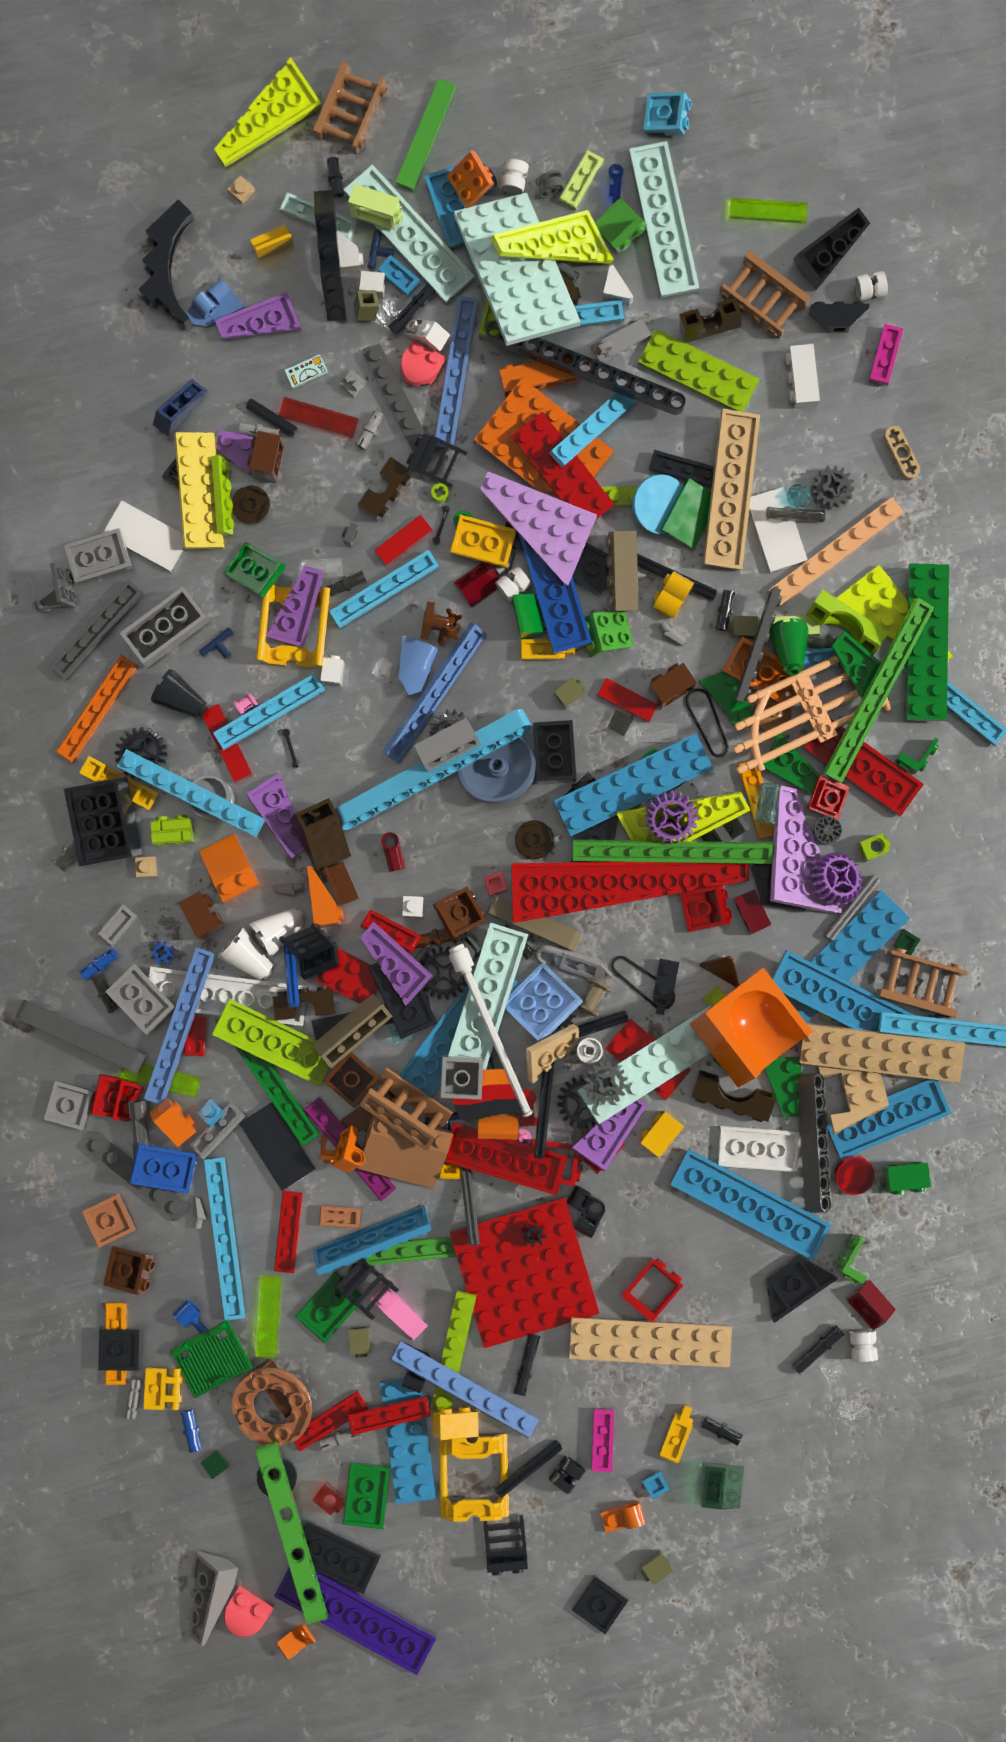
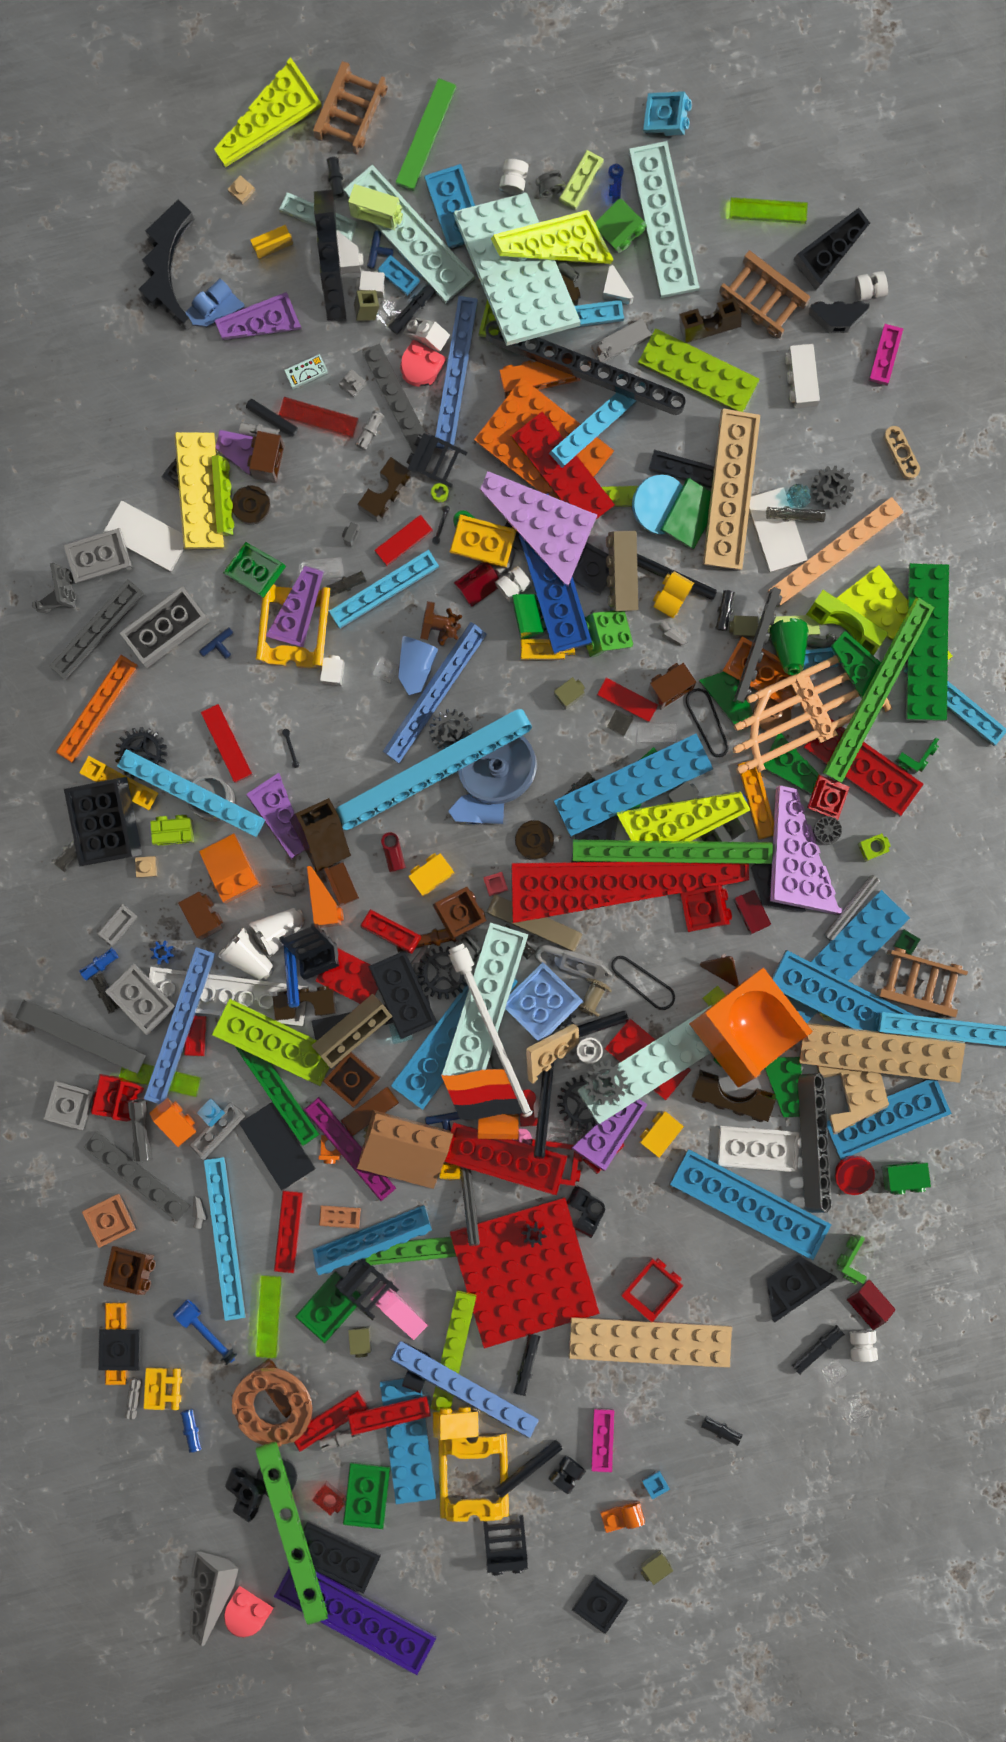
(162, 1168): blue plate -> none
(178, 407): dark blue slope -> none
(178, 696): black cone -> none
(211, 1359): green window -> none
(214, 1464): dark green tile -> none
(246, 703): bright pink bush -> none
(248, 1493): none -> black piece
(269, 711): medium azure plate -> none
(295, 1641): orange bracket -> none
(347, 1154): orange plate -> none
(396, 963): medium lavender wing -> none
(399, 1119): medium nougat fence -> none
(413, 907): white brick -> none
(431, 874): none -> yellow brick
(447, 744): light grey brick -> none
(462, 1077): light grey brick -> none
(472, 179): orange plate -> none
(475, 812): none -> medium blue panel
(554, 752): black brick -> none
(665, 984): black hinge -> none
(676, 812): medium lavender gear -> none
(677, 1435): yellow hinge -> none
(721, 1486): clear green slope -> none
(767, 803): clear light blue plate -> none
(830, 877): medium lavender gear -> none

